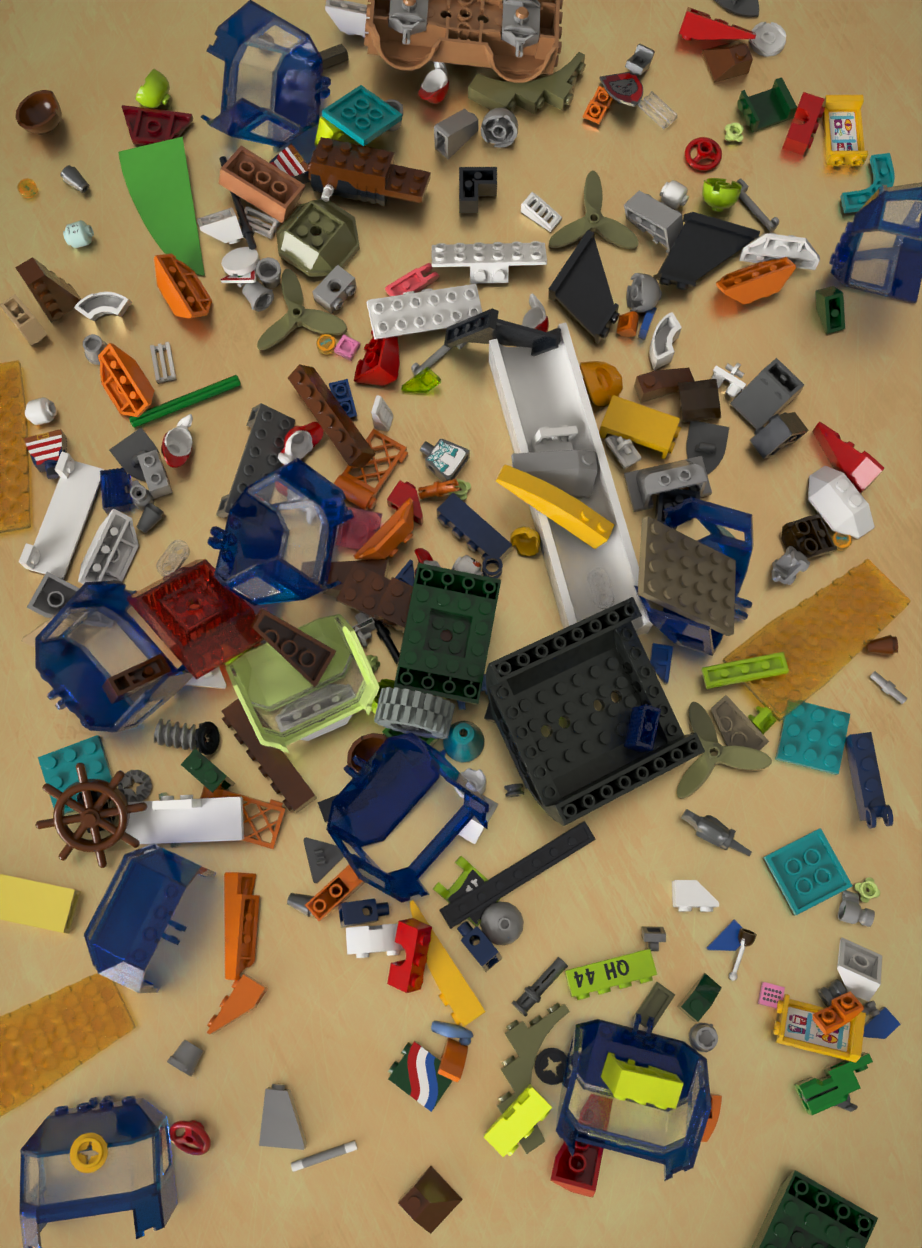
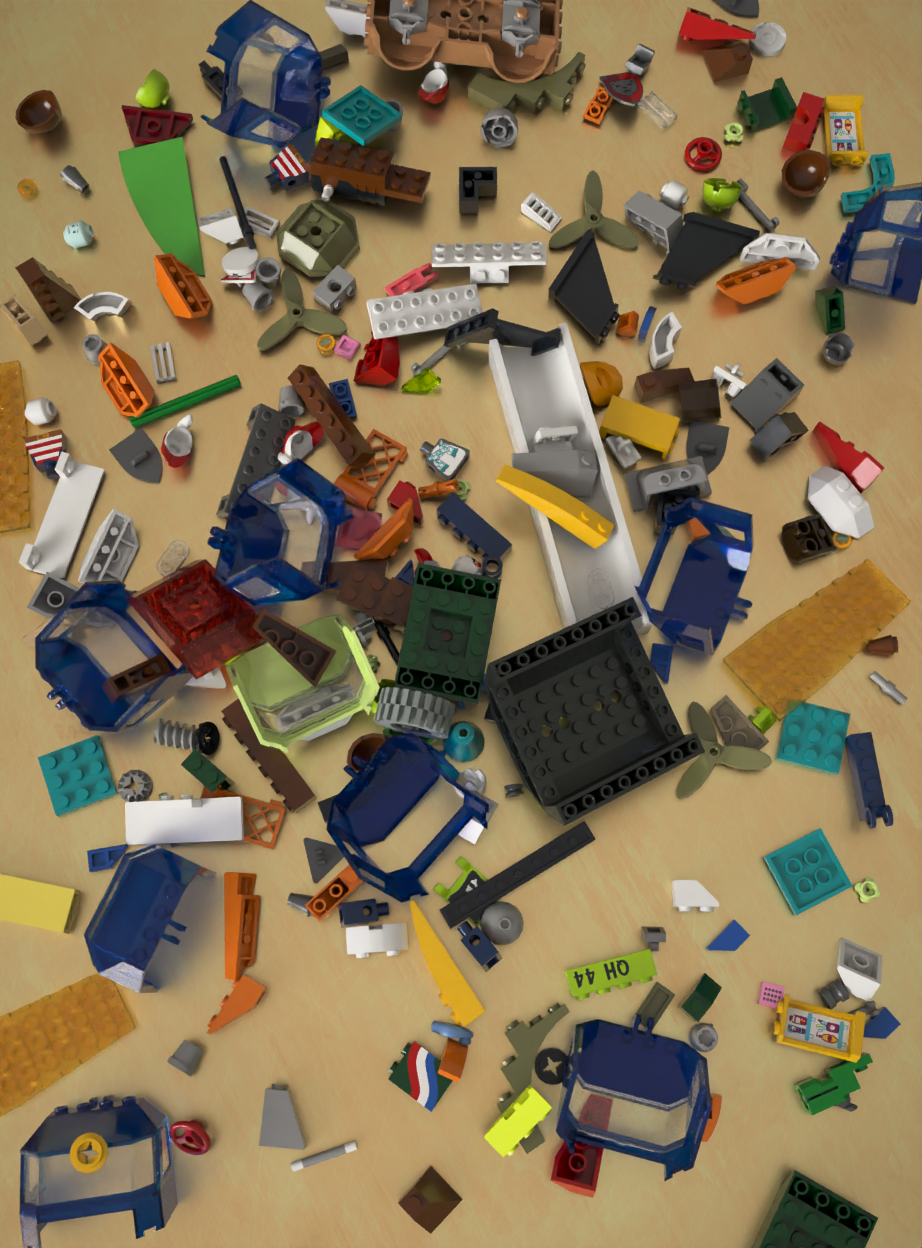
(95, 814): reddish brown brick -> none
(105, 858): none -> blue tile
(115, 490): clear blue brick -> none
(140, 496): light grey piece -> none
(149, 518): dark grey cone -> none
(154, 474): light grey brick -> none
(212, 77): none -> black hinge
(261, 184): nougat slope -> none
(290, 402): none -> light grey piece
(381, 414): white slope -> none
(415, 938): red arch -> none
(454, 132): light grey slope -> none
(526, 541): yellow hair -> none
(531, 997): dark grey pin -> none
(536, 316): white hair -> none
(641, 1083): neon yellow wedge -> none
(642, 728): clear blue brick -> none
(643, 293): light grey cylinder -> none
(686, 576): dark tan plate -> none
(696, 529): none -> orange panel
(714, 831): dark grey animal -> none
(745, 670): lime tile -> none
(745, 938): hinge -> none
(788, 566): light grey piece -> none
(806, 173): none -> reddish brown cylinder
(838, 348): none -> flat silver hair
(838, 1014): orange slope -> none
(851, 911): light grey piece -> none

